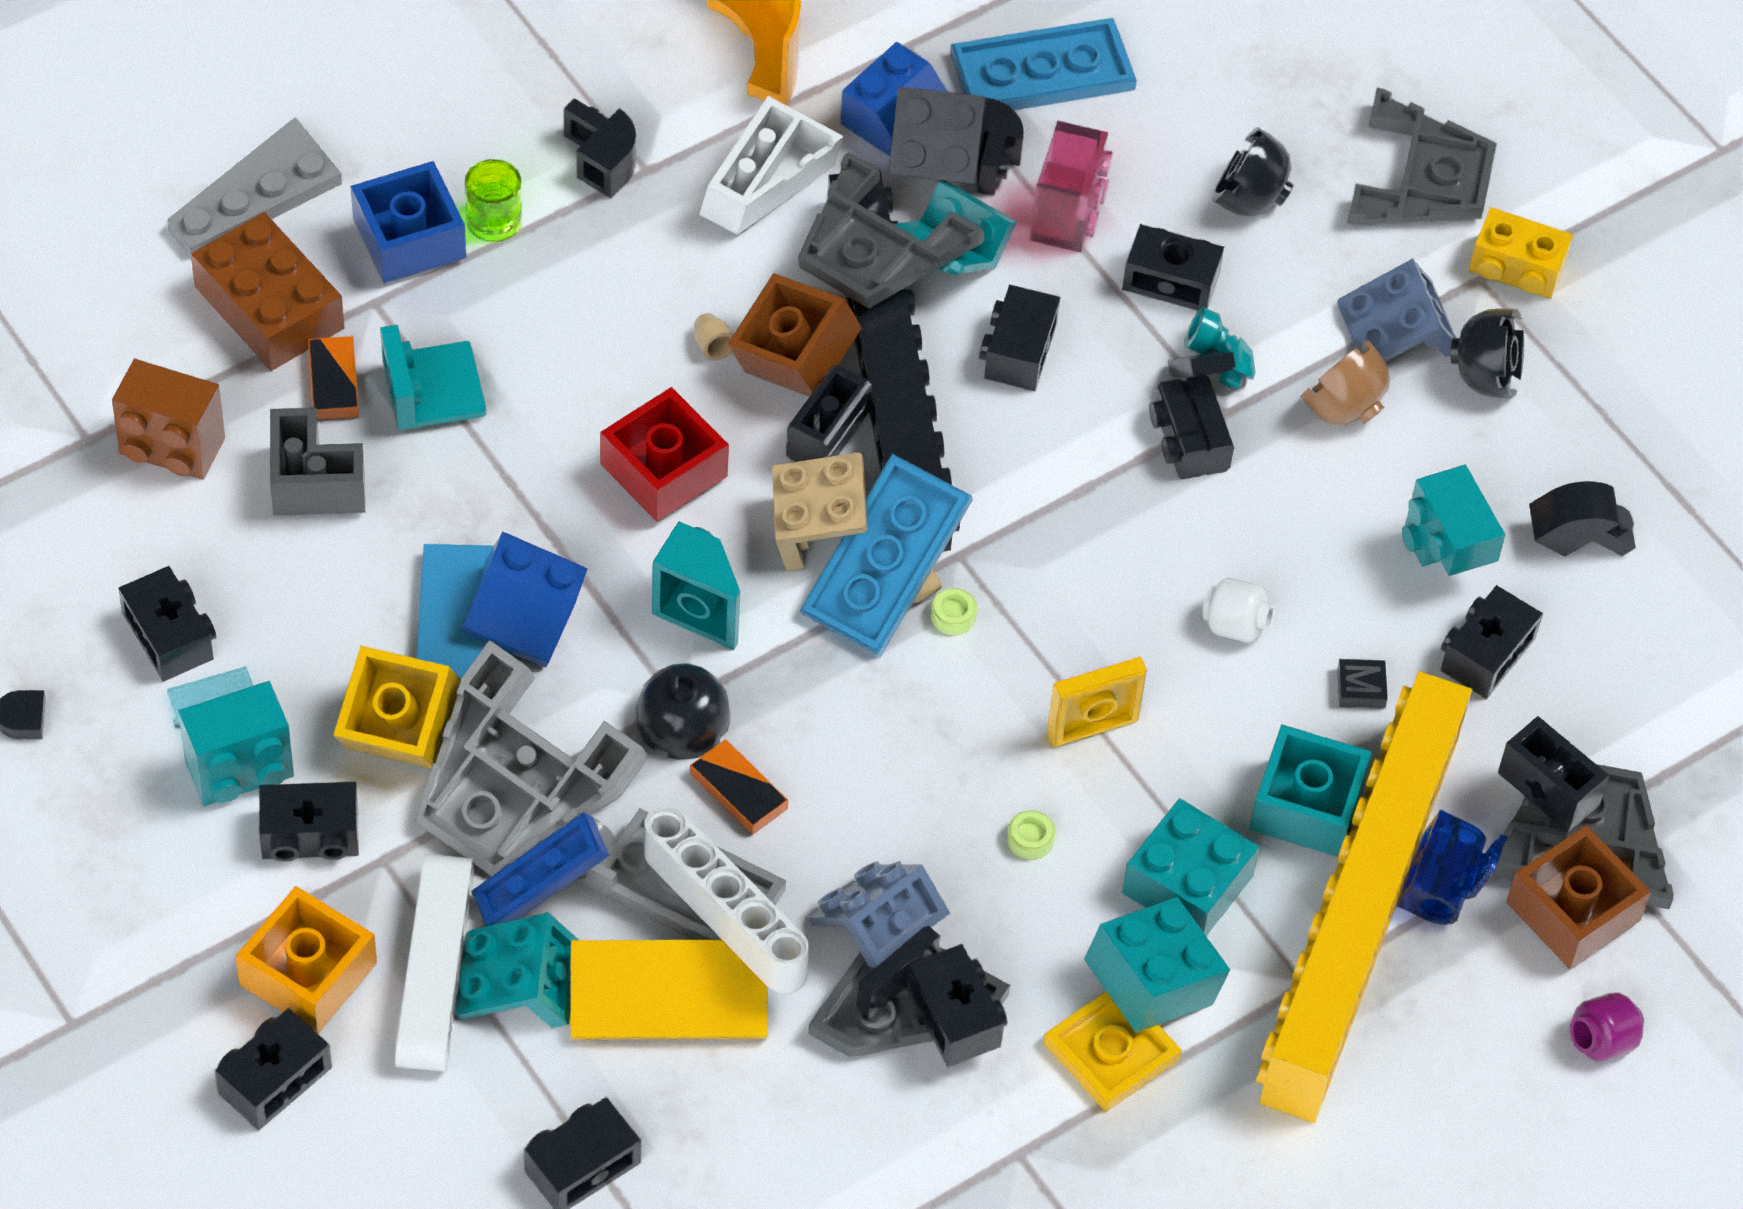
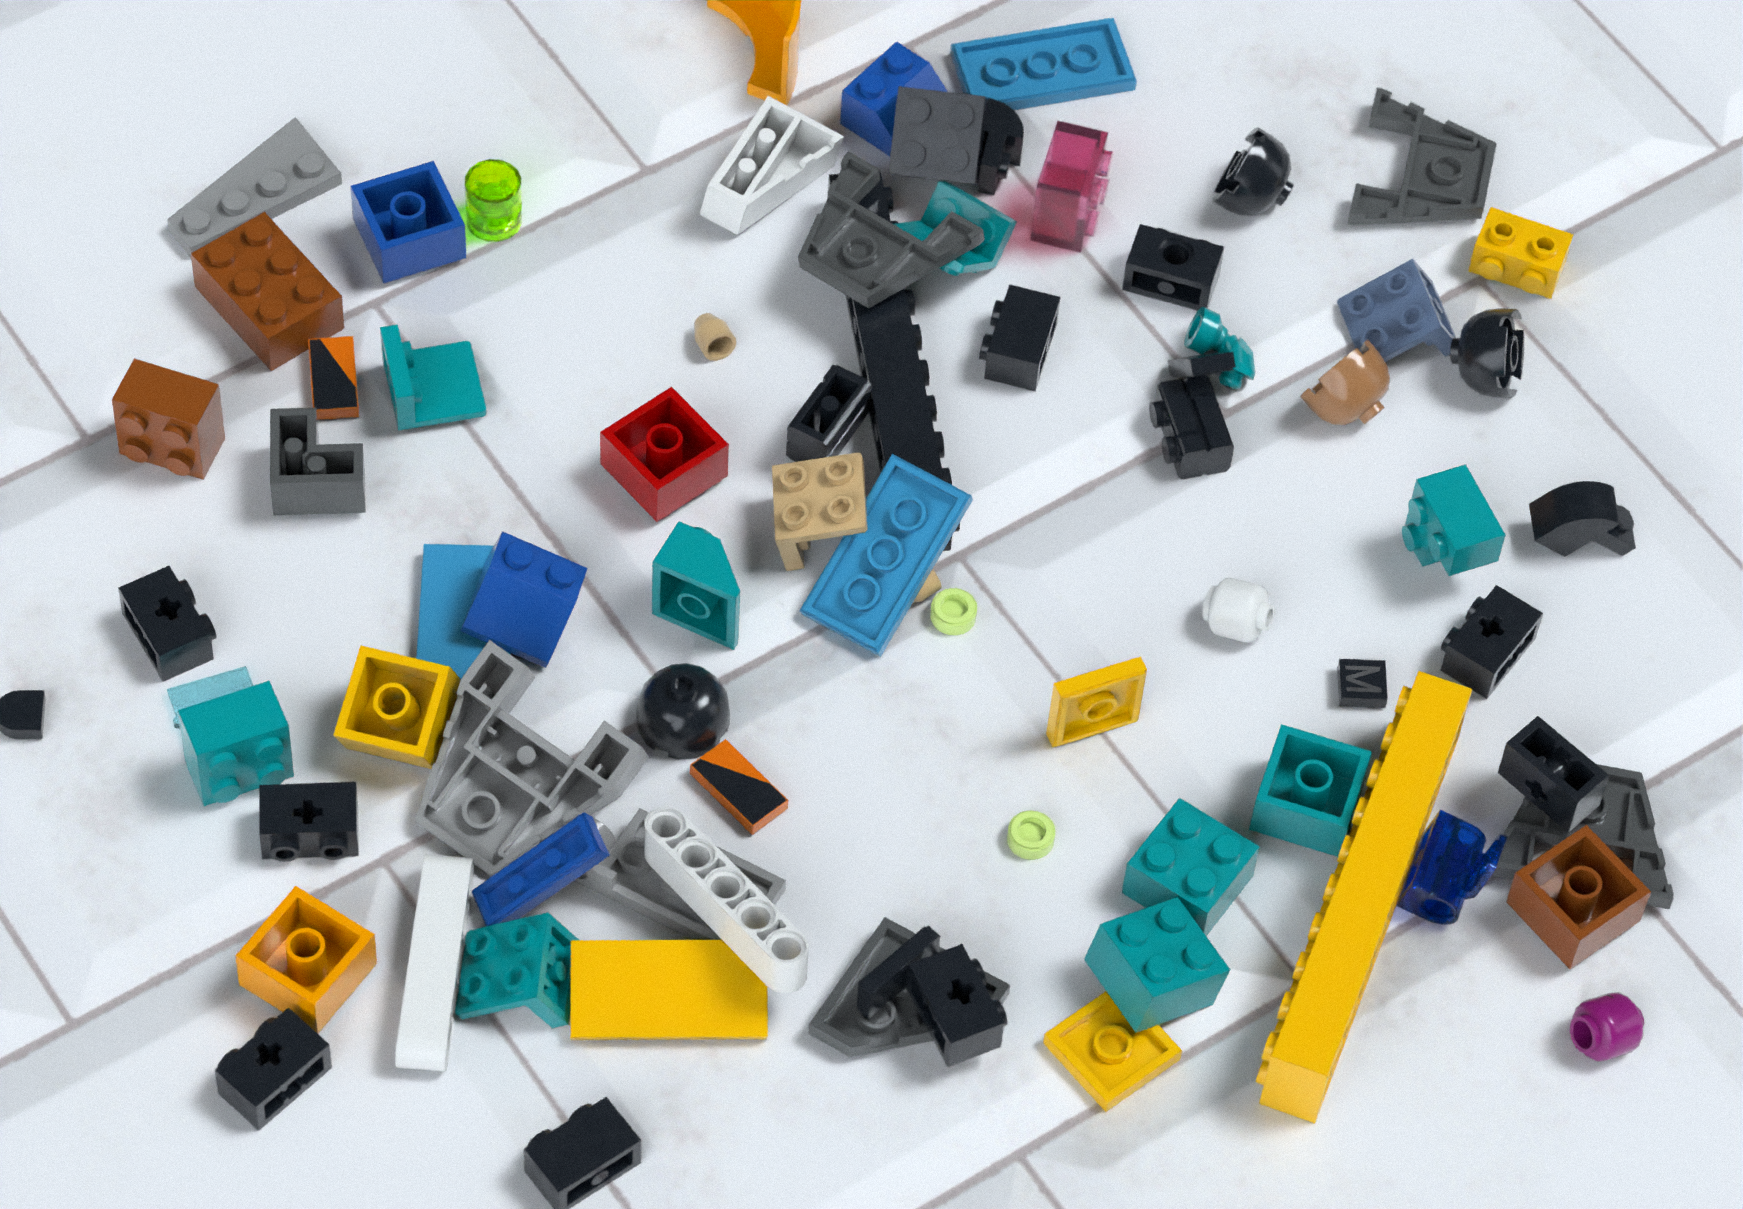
(606, 146): black brick -> none
(794, 334): dark orange brick -> none
(882, 908): sand blue bracket -> none

